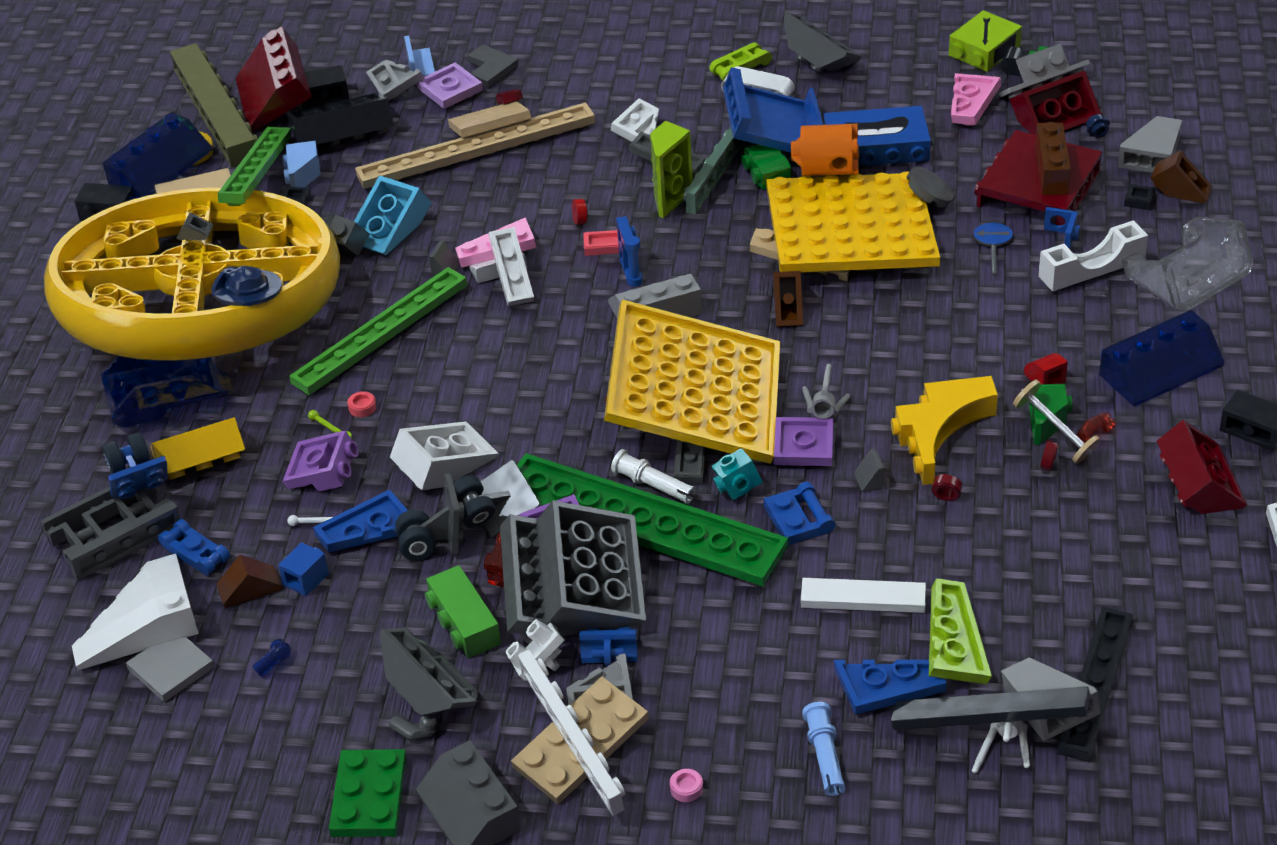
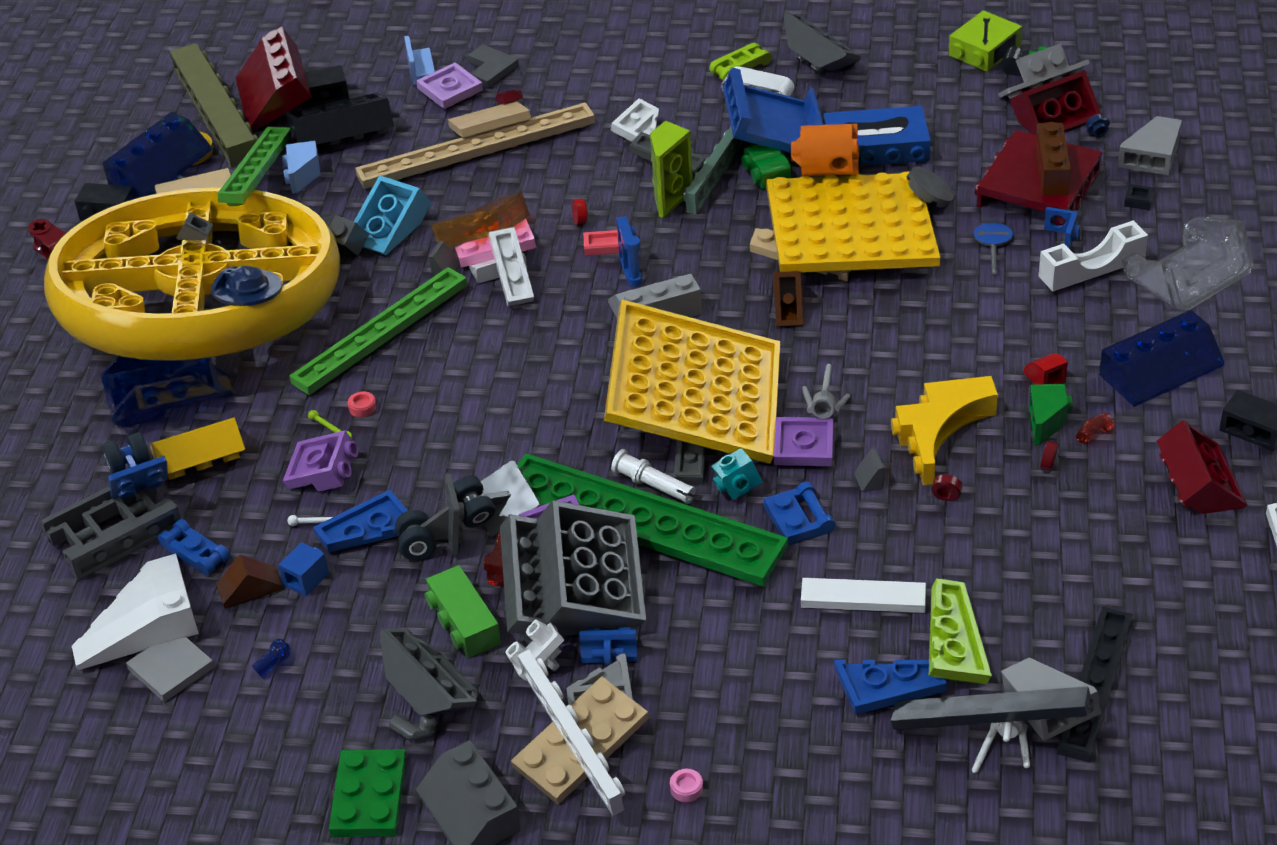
(45, 236): none -> dark red piece
(298, 194): black tile -> none
(393, 78): light grey wing -> none
(440, 449): white slope -> none
(477, 223): none -> clear orange arch
(822, 736): light blue pin -> none
(972, 97): bright pink wing -> none
(1027, 394): axle -> none
(1181, 179): reddish brown slope -> none

